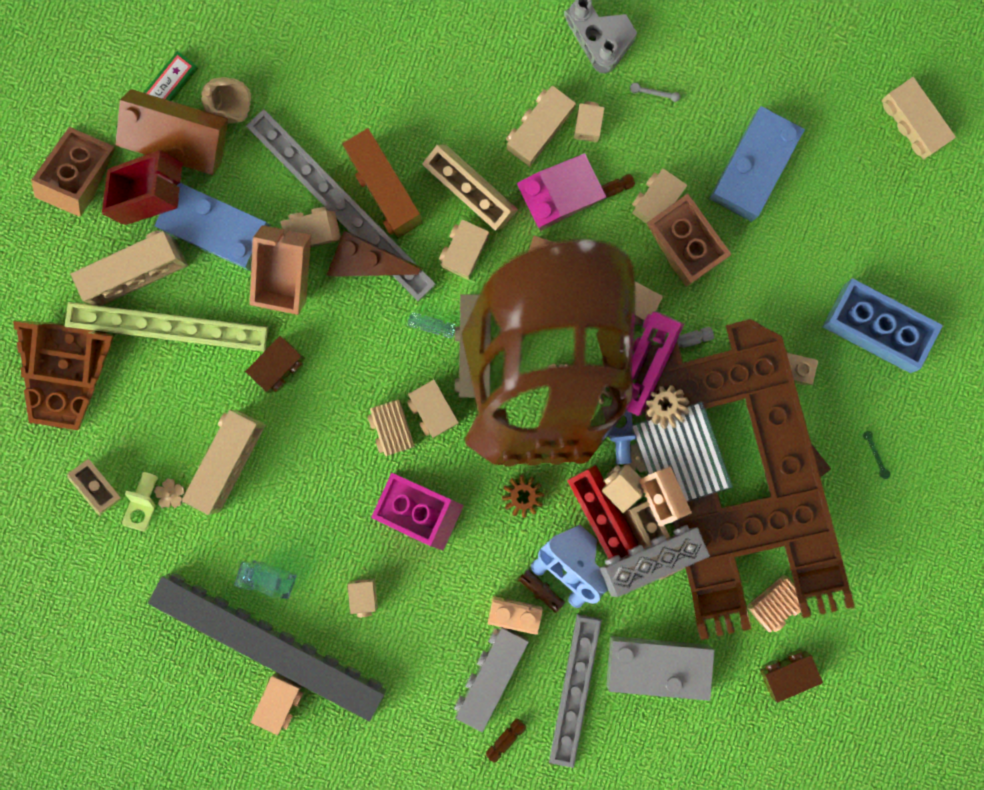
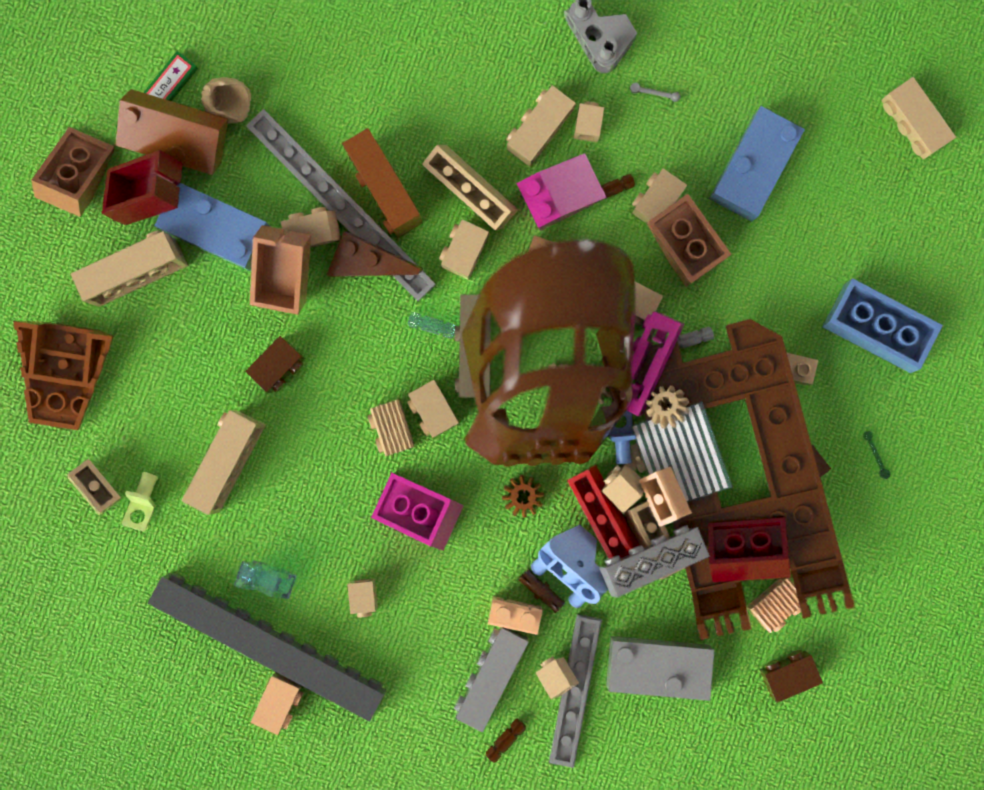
(166, 326): yellowish green tile -> none
(169, 494): tan plant -> none
(556, 677): none -> tan brick
(748, 550): none -> dark red slope

